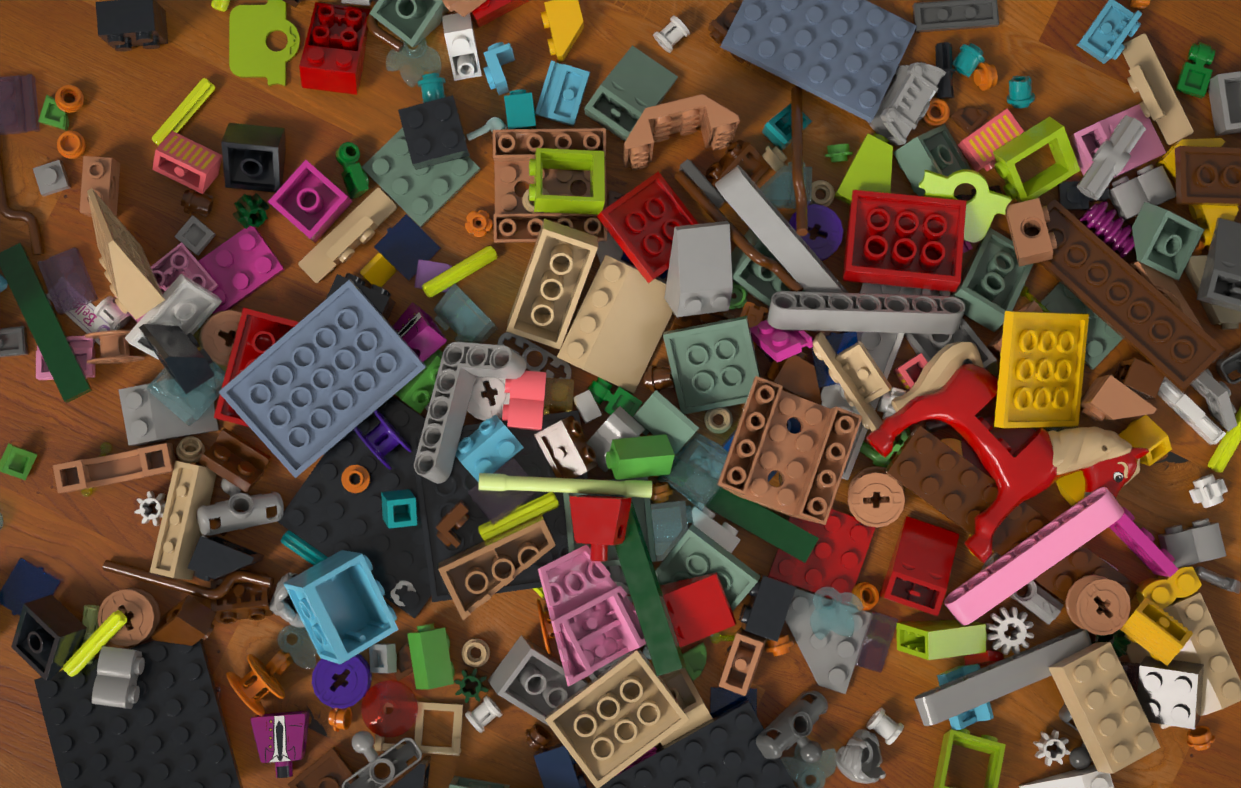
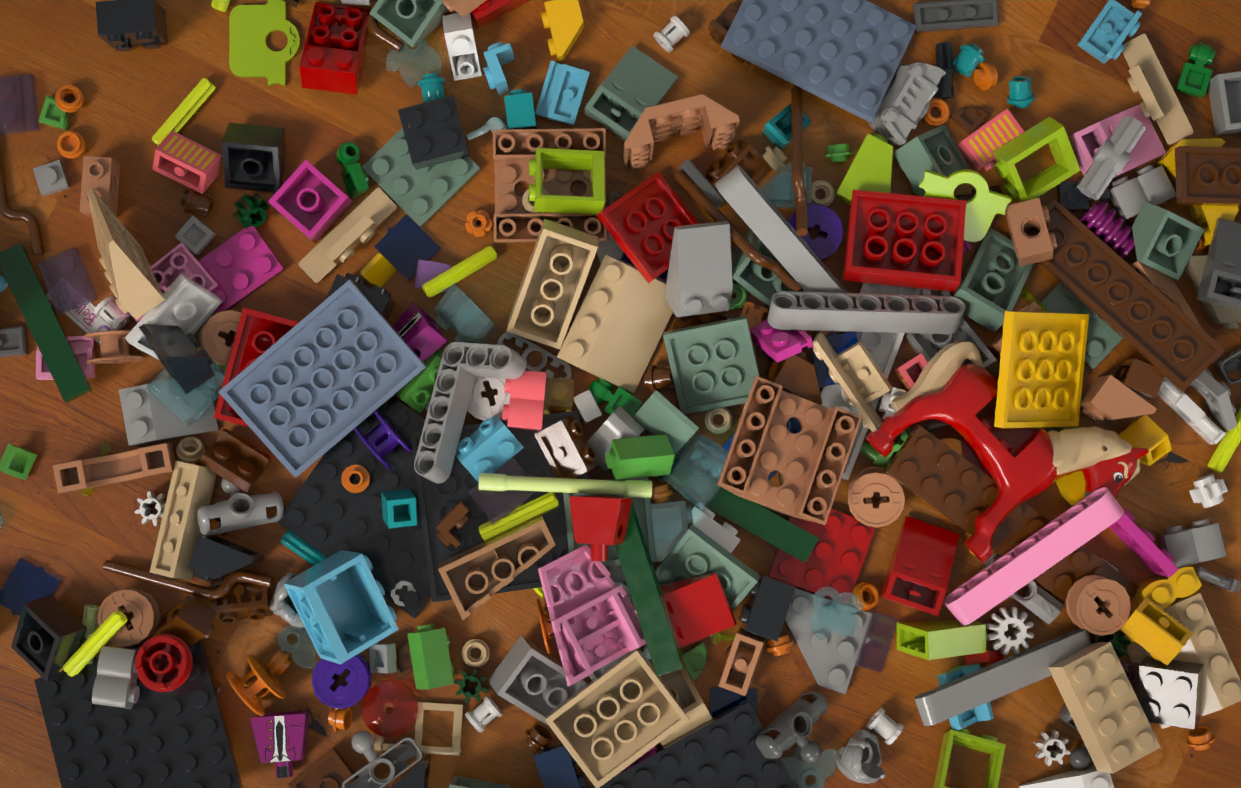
(163, 663): none -> red cone

